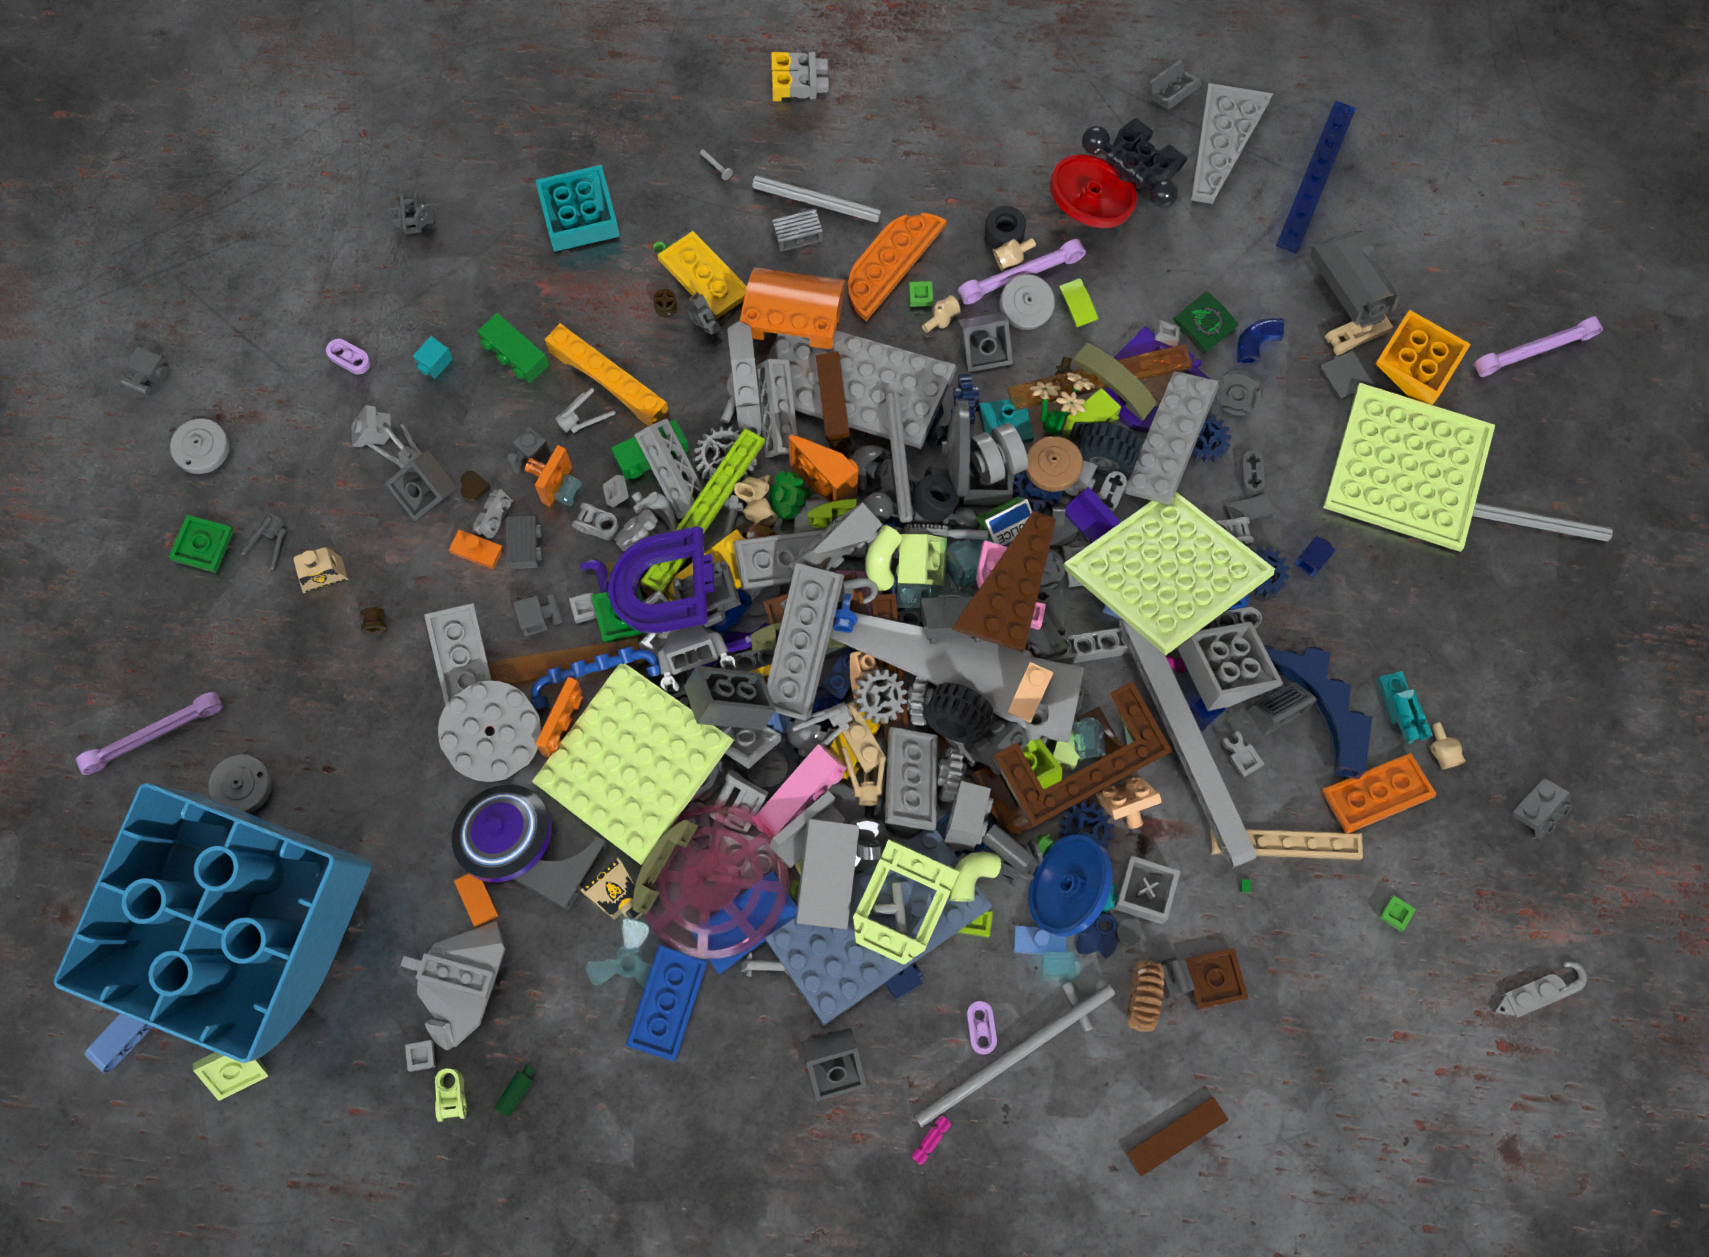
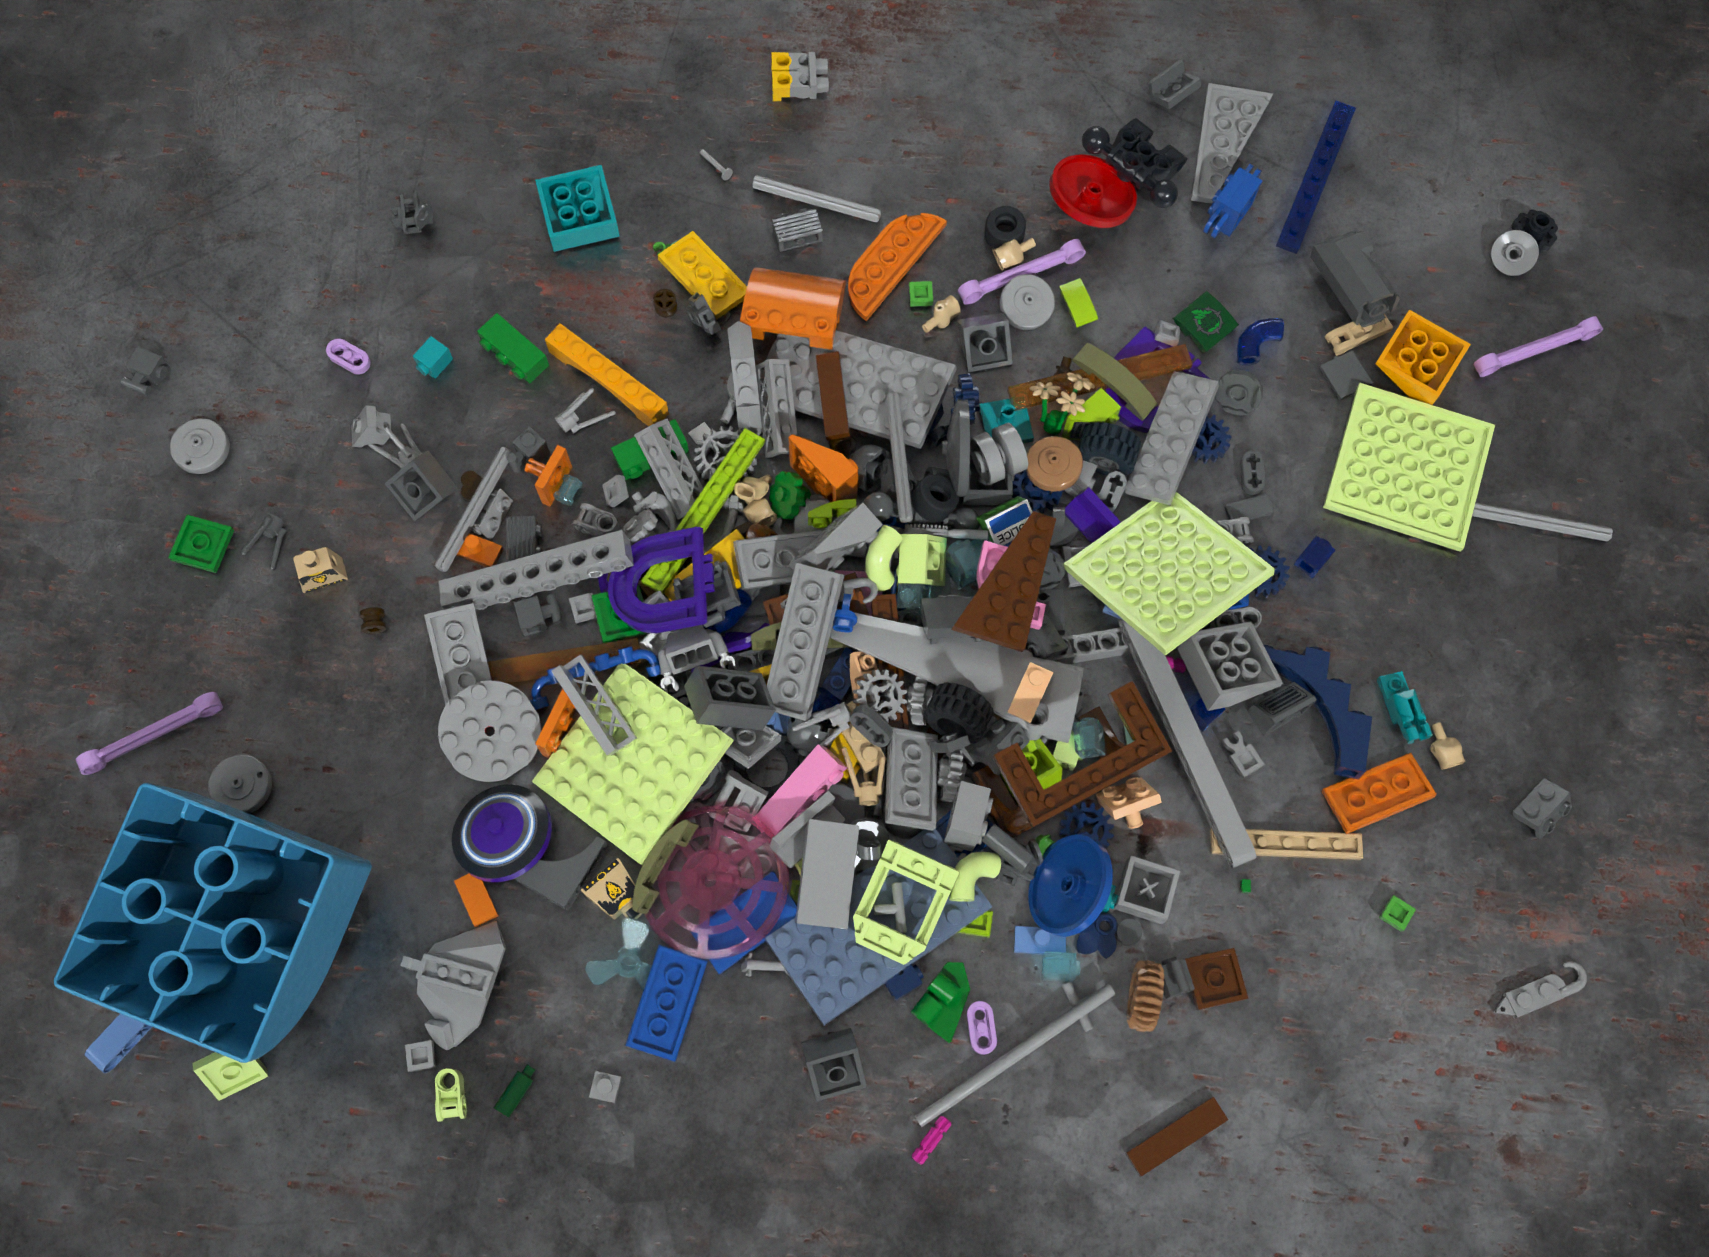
(472, 510): none -> light grey axle
(545, 564): none -> light grey brick
(585, 709): none -> light grey fence
(605, 1087): none -> light grey plate
(698, 432): none -> white sticker
(871, 726): none -> dark grey beam
(944, 1000): none -> green panel
(949, 743): none -> dark grey plate
(1233, 201): none -> blue brick
(1516, 241): none -> light grey dish
(1539, 226): none -> black plant

